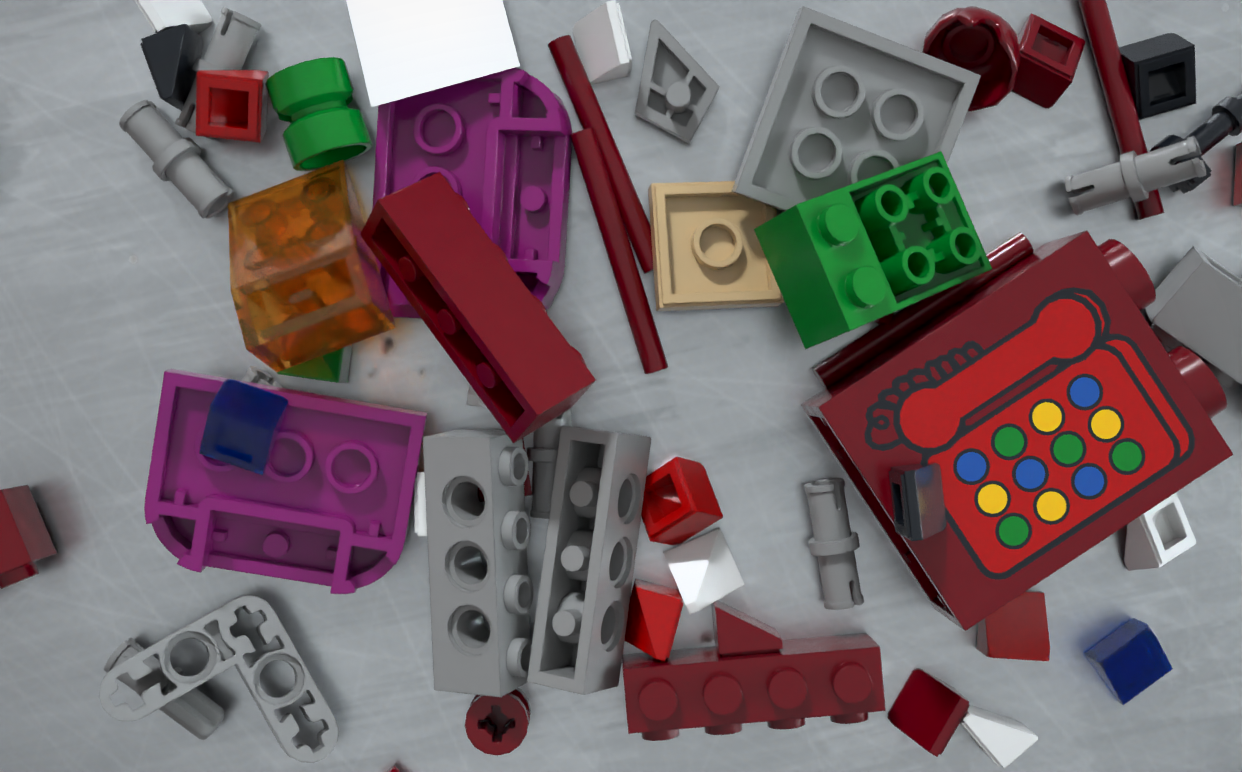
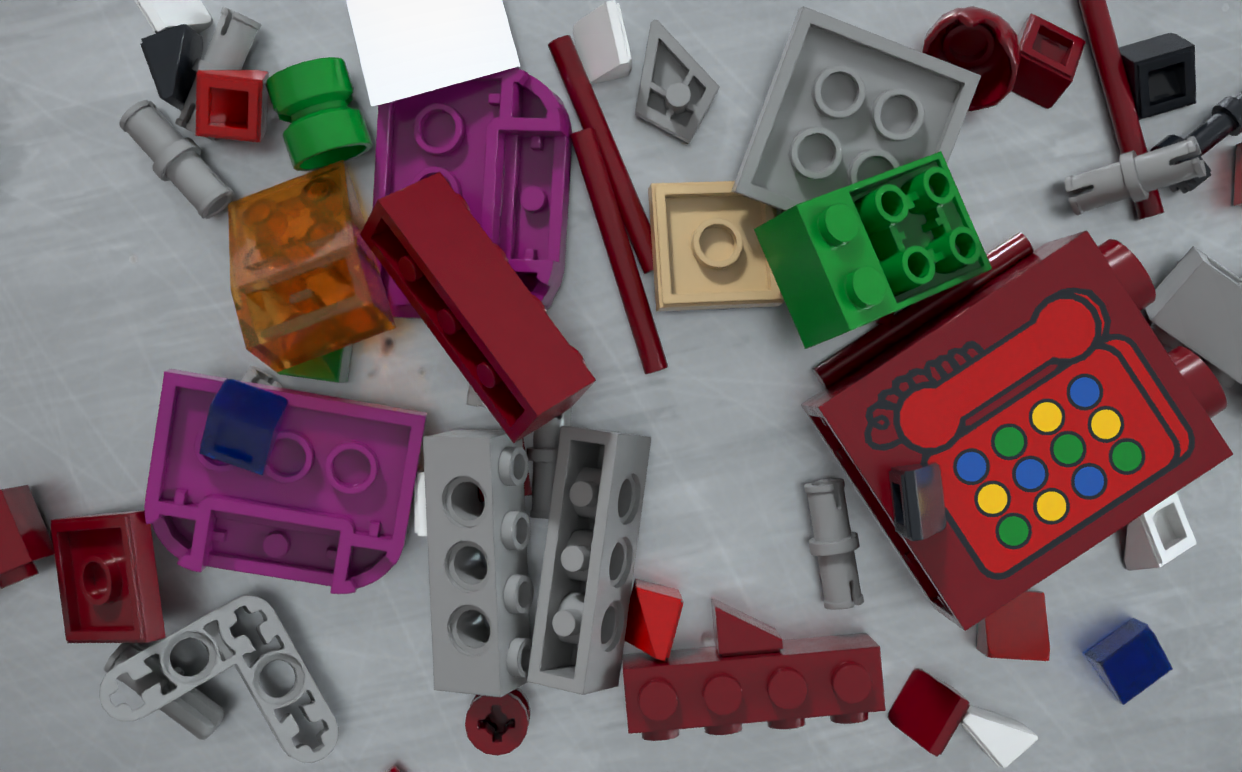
(108, 578): none -> dark red plate
(678, 502): red slope -> none
(704, 570): white slope -> none

